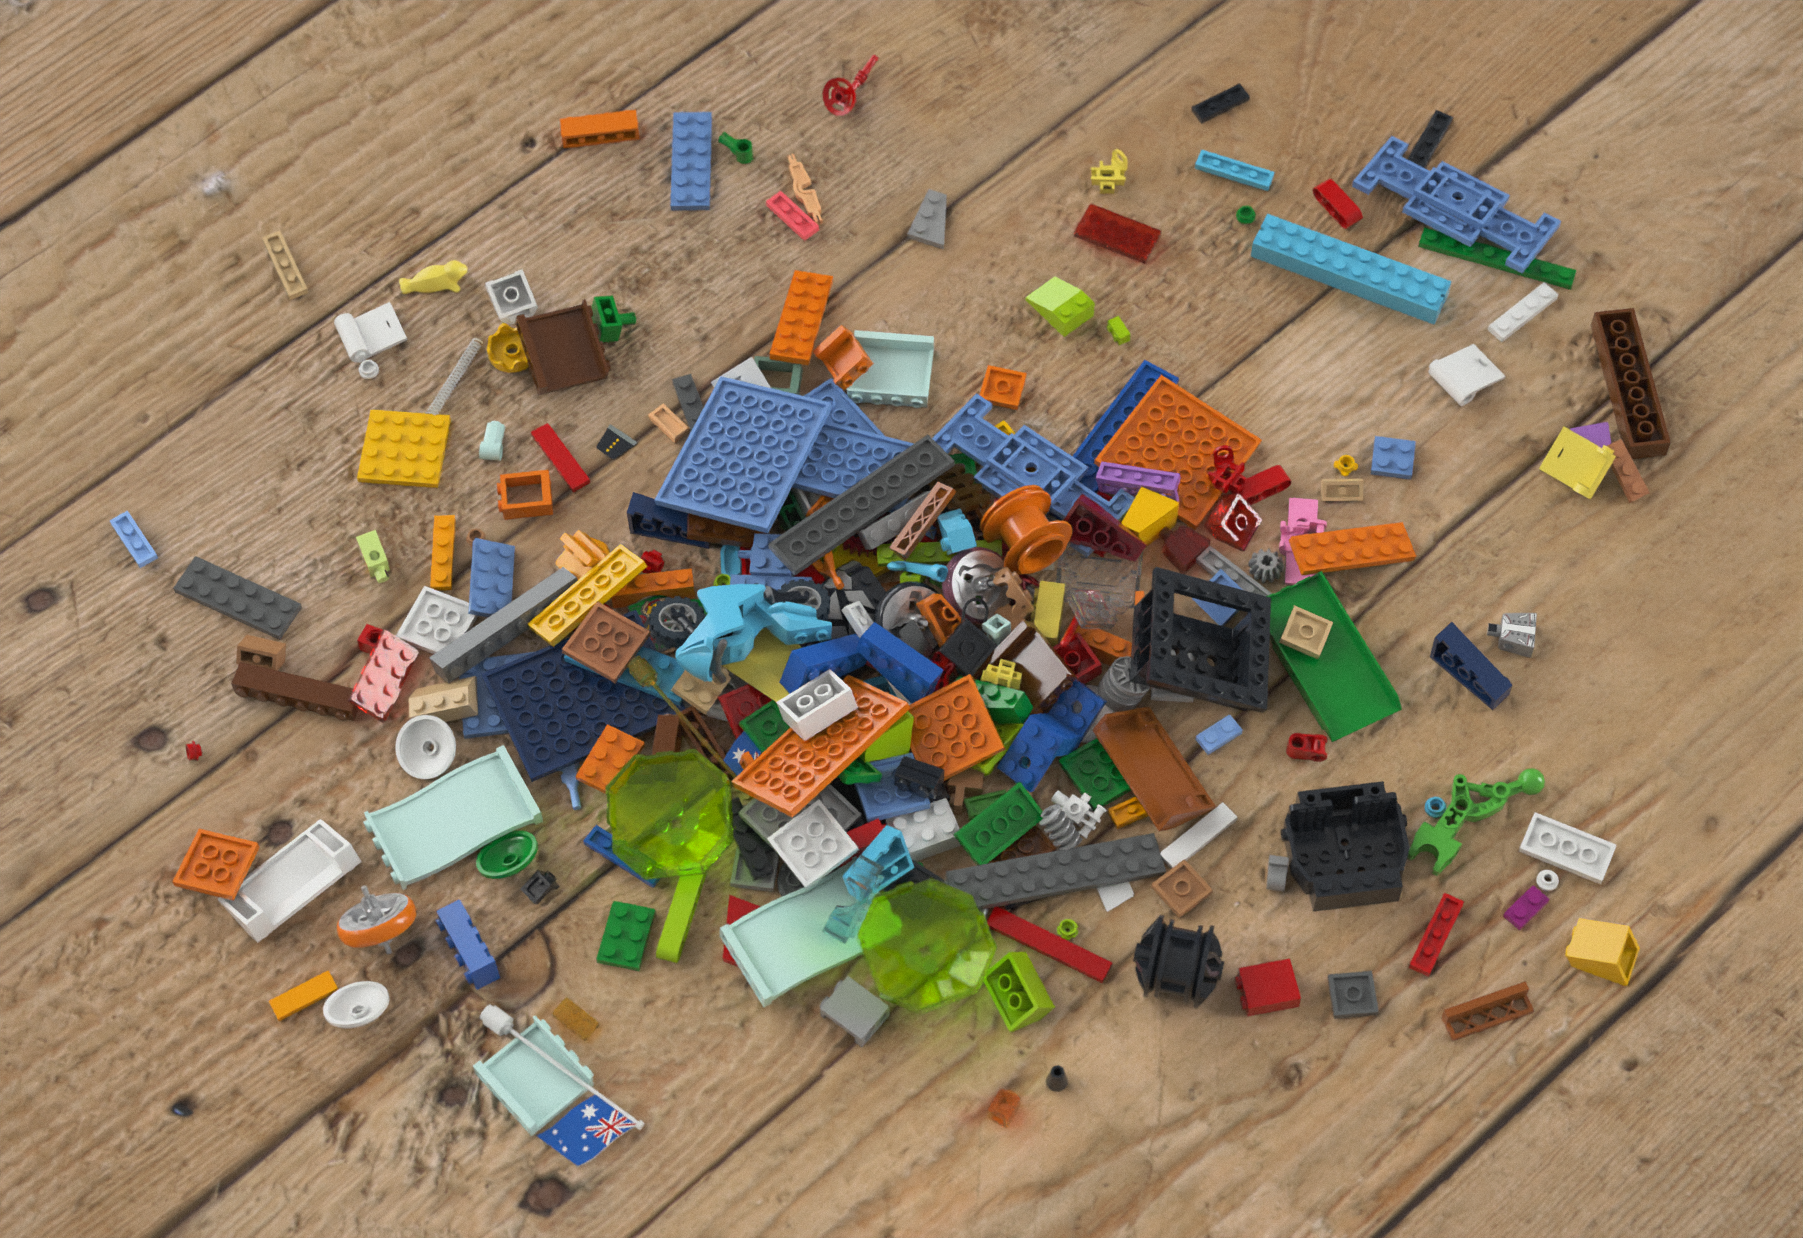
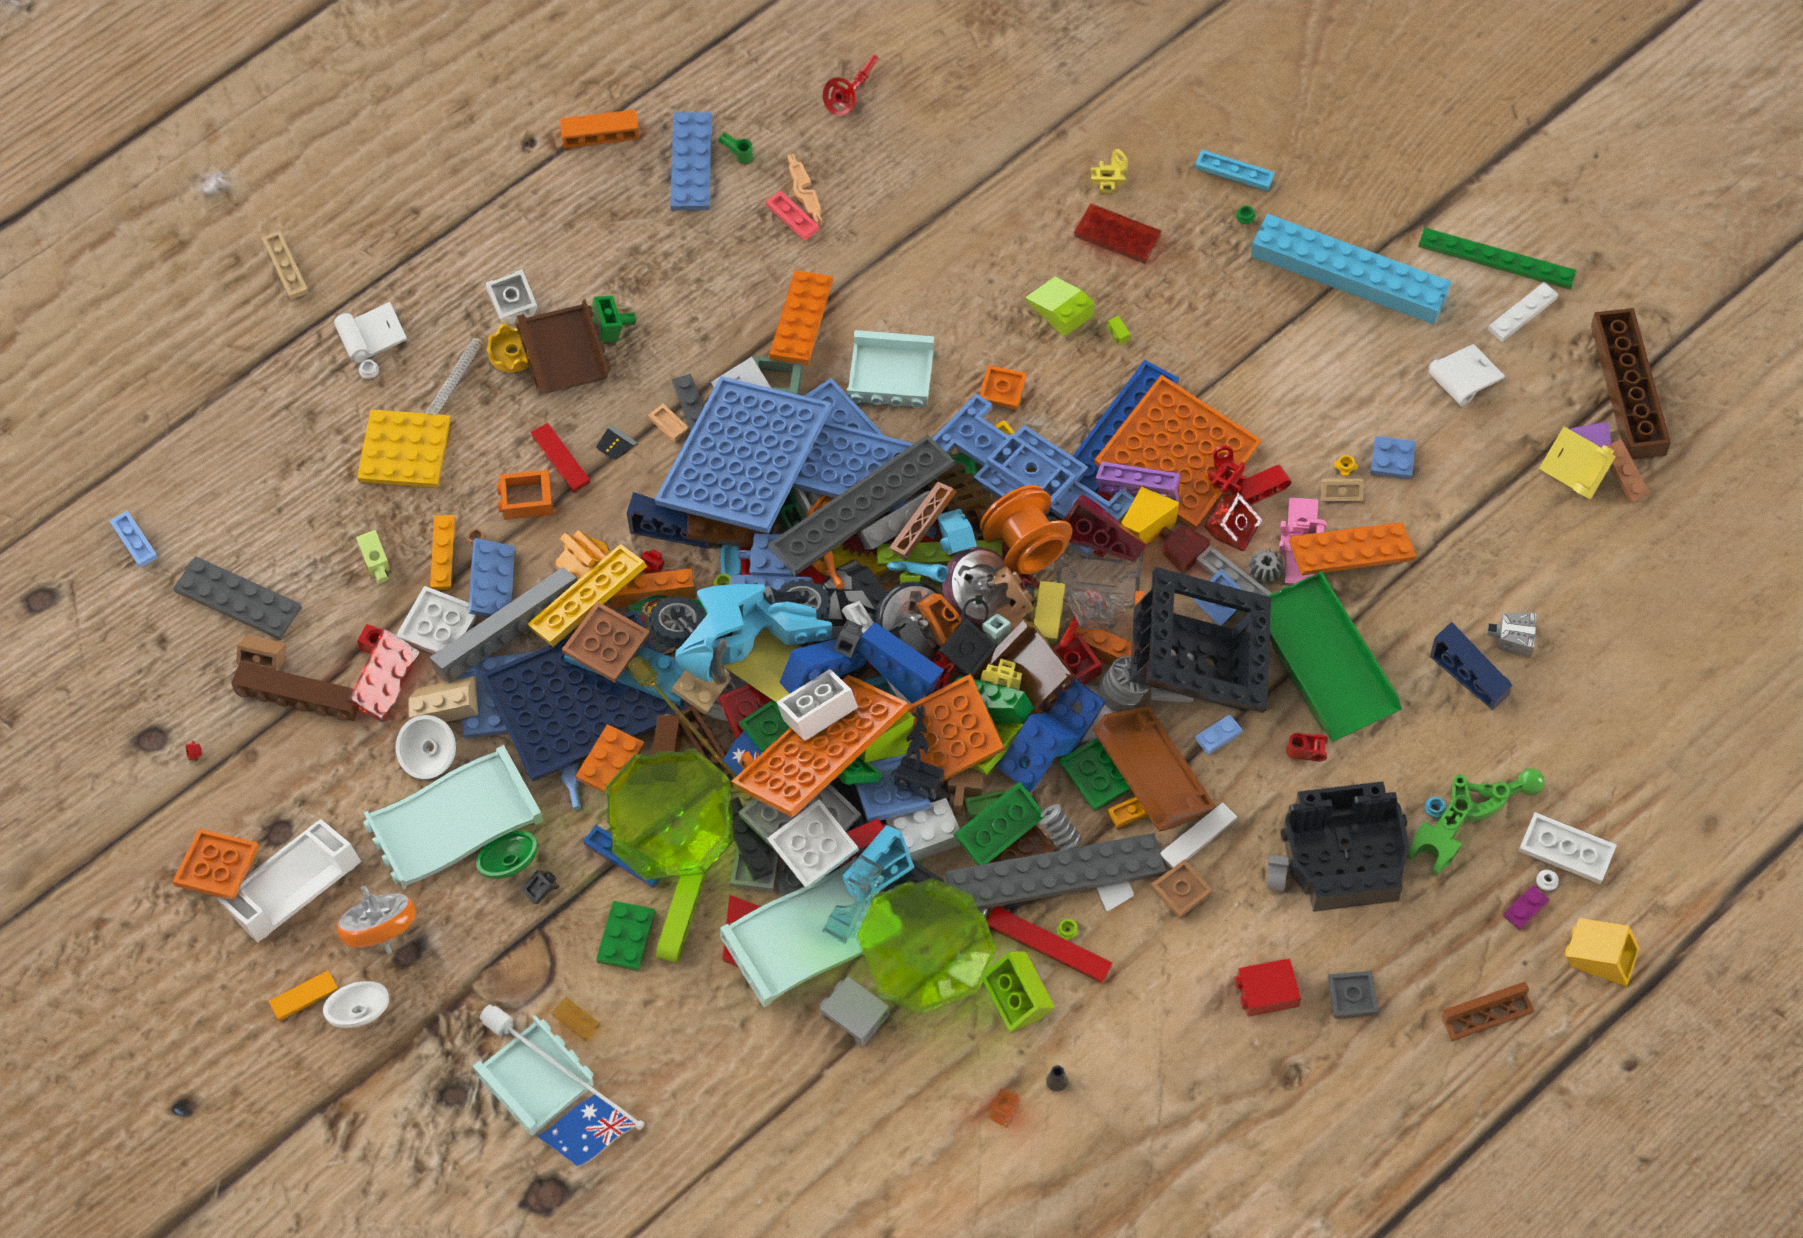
(435, 279): light yellow animal -> none
(467, 942): wedge -> none
(492, 445): light aqua piece -> none
(843, 357): orange panel -> none
(848, 636): none -> dark grey leg
(919, 740): none -> black piece
(930, 220): light grey wing -> none
(1078, 811): white piece -> none
(1178, 961): black wheel -> none
(1220, 103): black tile -> none
(1306, 632): tan plate -> none
(1337, 203): red beam -> none
(1430, 138): black tile -> none
(1436, 934): red plate -> none
(1479, 207): medium blue piece -> none

